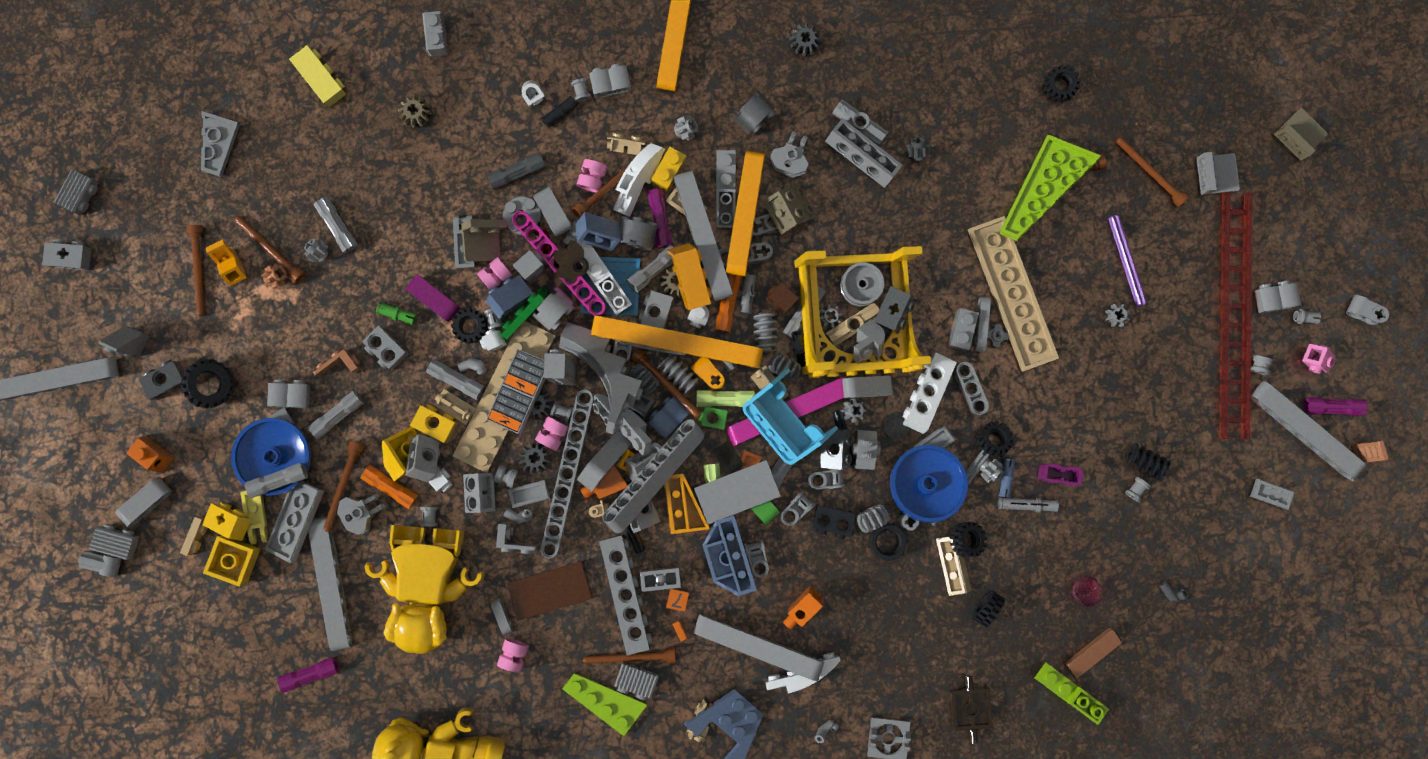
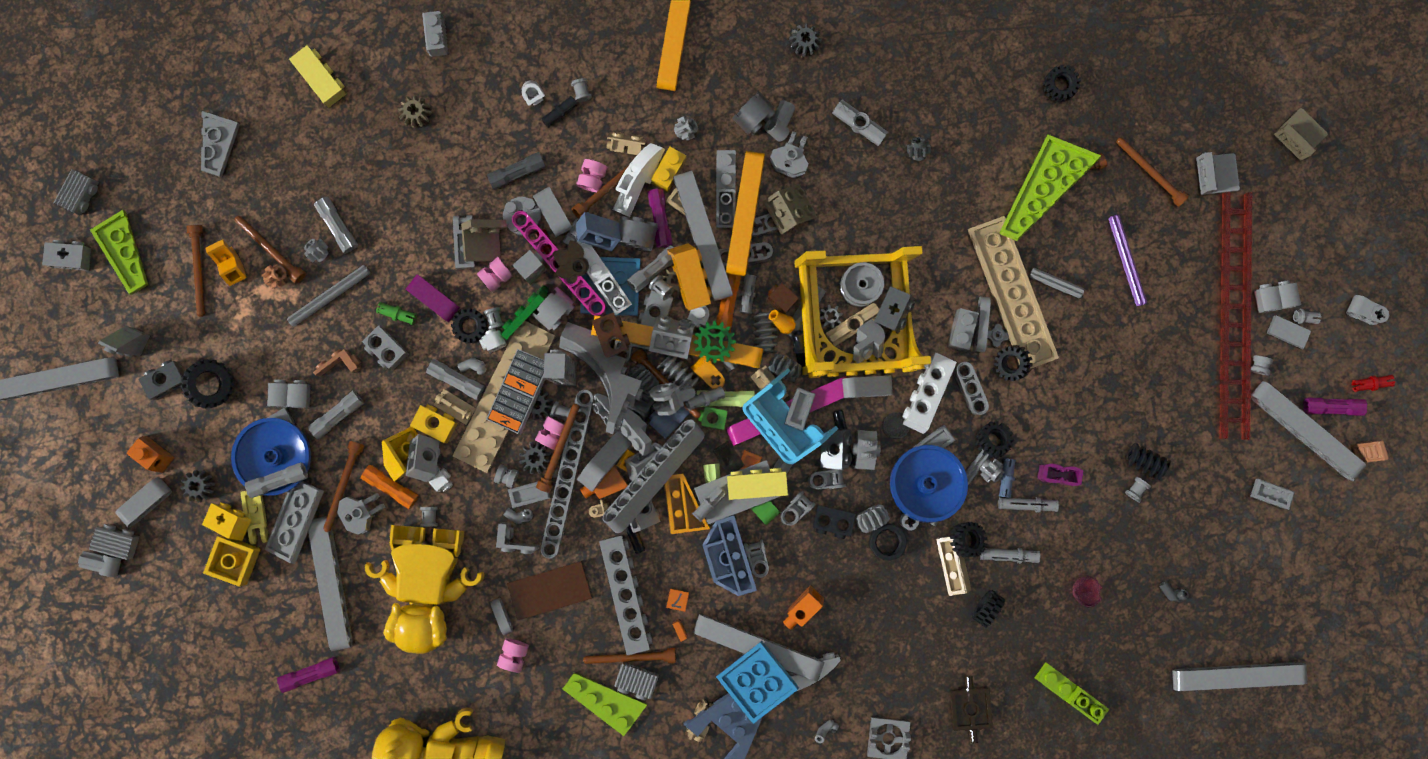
(121, 251): none -> lime wing
(192, 541): tan plate -> none
(204, 488): none -> dark grey gear
(328, 295): none -> light grey axle
(479, 492): light grey brick -> none
(508, 297): sand blue brick -> none
(545, 483): none -> dark orange piece
(605, 337): none -> reddish brown brick
(610, 81): light grey brick -> none
(660, 579): light grey brick -> none
(661, 287): none -> light grey bush
(670, 397): none -> light grey hinge
(671, 337): none -> light grey bracket
(705, 398): none -> light grey pin
(709, 503): none -> light grey axle
(721, 335): none -> green gear
(757, 484): none -> light yellow brick
(757, 682): none -> dark azure plate
(777, 125): none -> light grey piece
(782, 321): none -> light orange cone
(799, 409): none -> light grey tile
(848, 409): light grey gear -> none
(863, 153): light grey brick -> none
(1011, 555): none -> light grey pin
(1023, 357): none -> black tyre
(1056, 283): none -> light grey axle
(1093, 652): nougat slope -> none
(1122, 313): light grey gear -> none
(1240, 676): none -> light grey beam
(1288, 332): none -> light grey tile
(1319, 358): bright pink brick -> none
(1373, 383): none -> red pin

